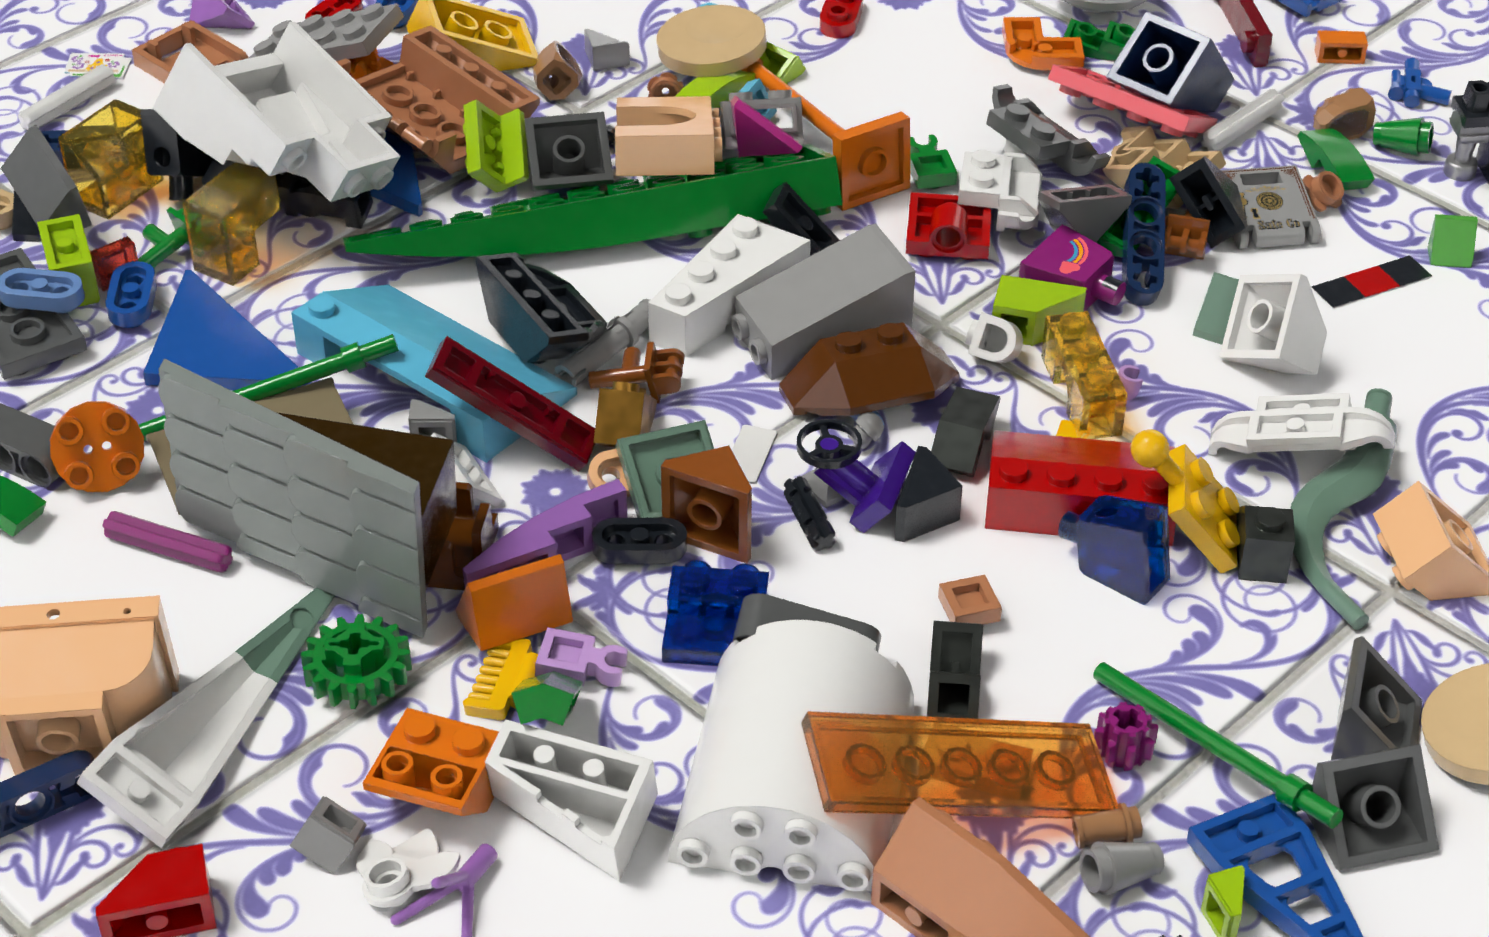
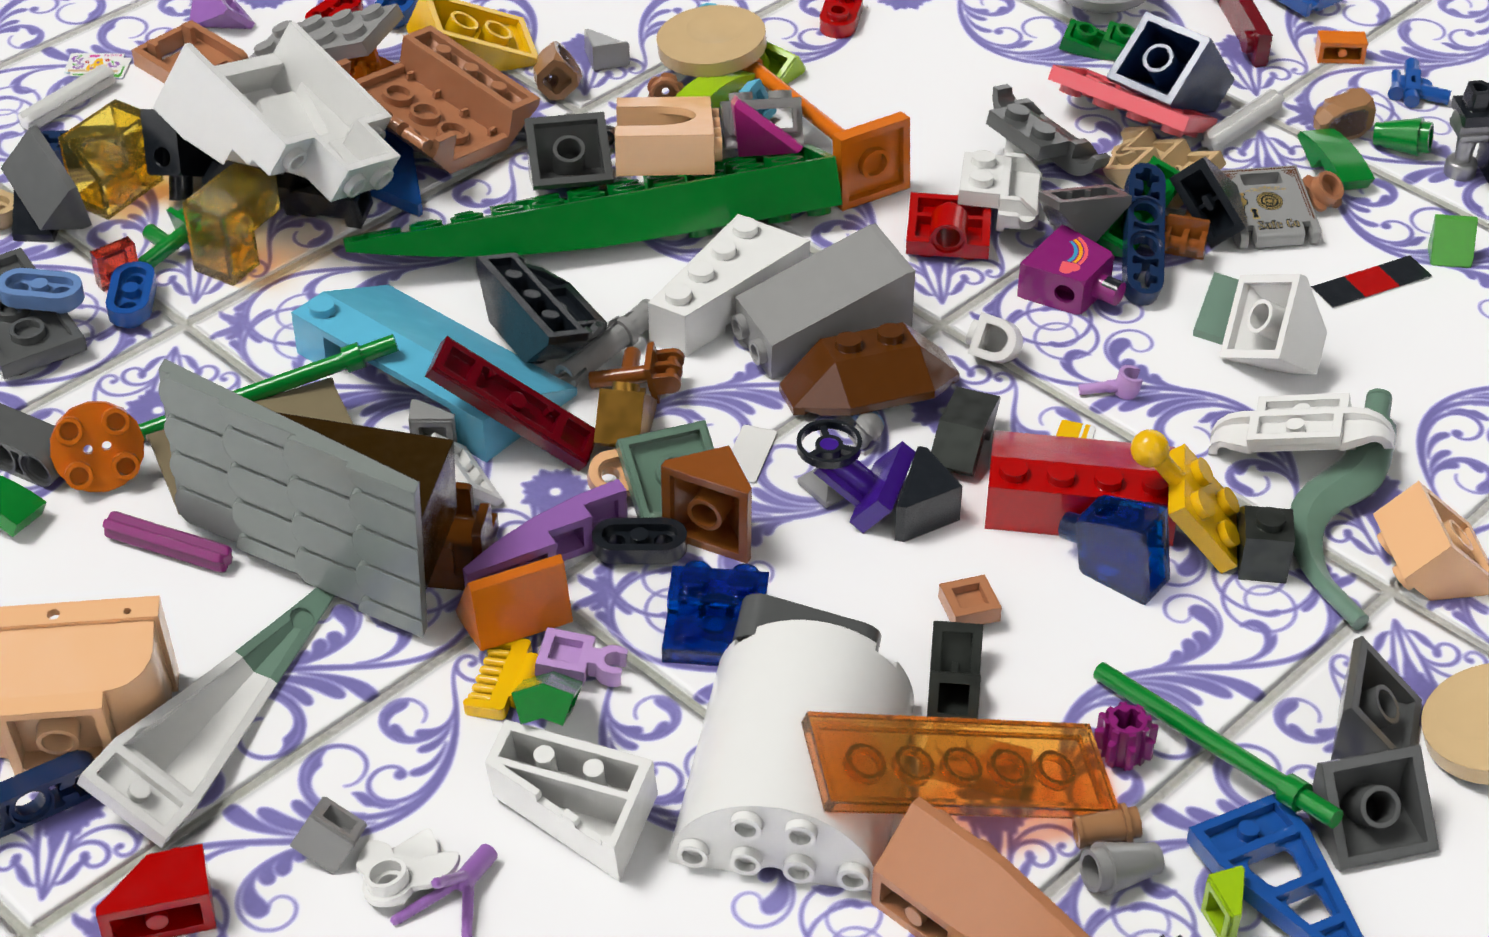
(68, 251): lime panel -> none
(213, 340): blue tile -> none
(356, 661): green gear -> none
(435, 764): orange slope -> none
(495, 146): lime bracket -> none
(790, 213): black slope -> none
(809, 513): black axle -> none
(930, 166): green plate -> none
(1029, 48): orange plate -> none
(1029, 301): lime slope -> none
(1094, 389): clear yellow arch -> none

